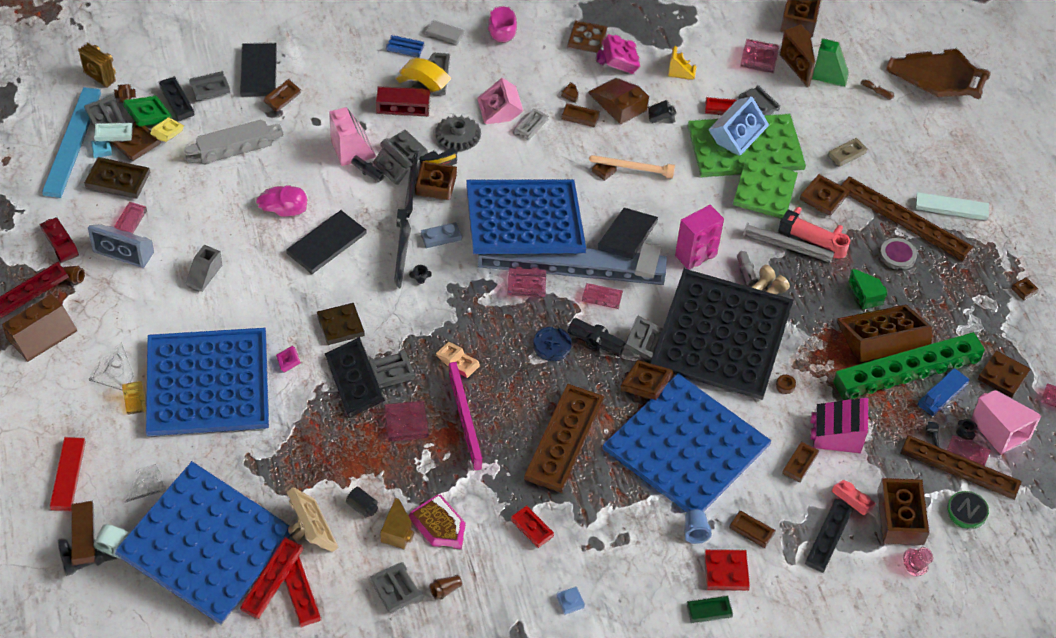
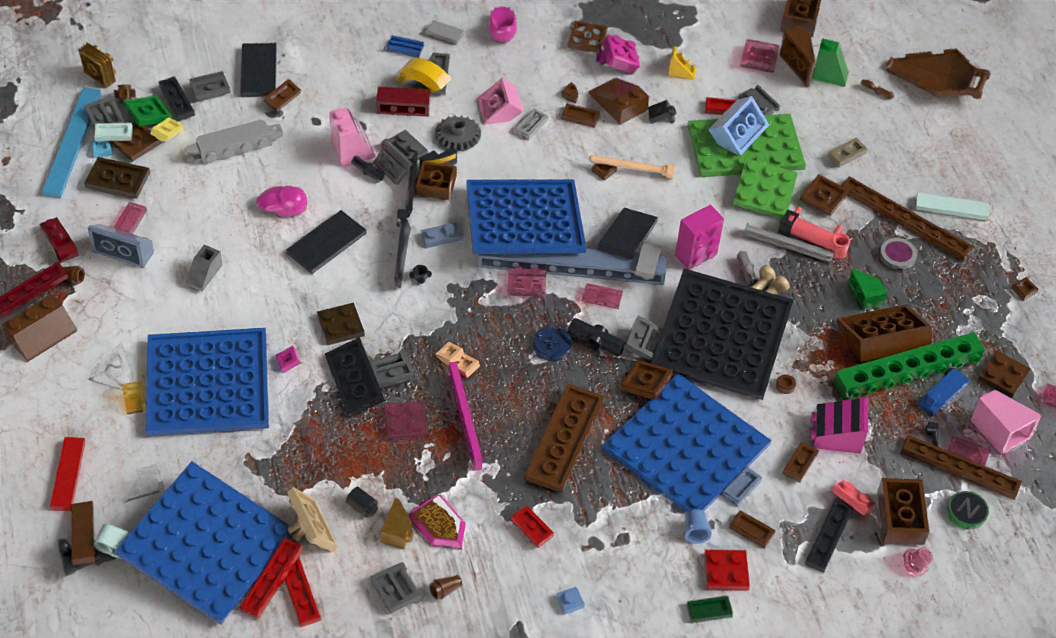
(742, 486): none -> sand blue tile
(969, 425): black plate -> none

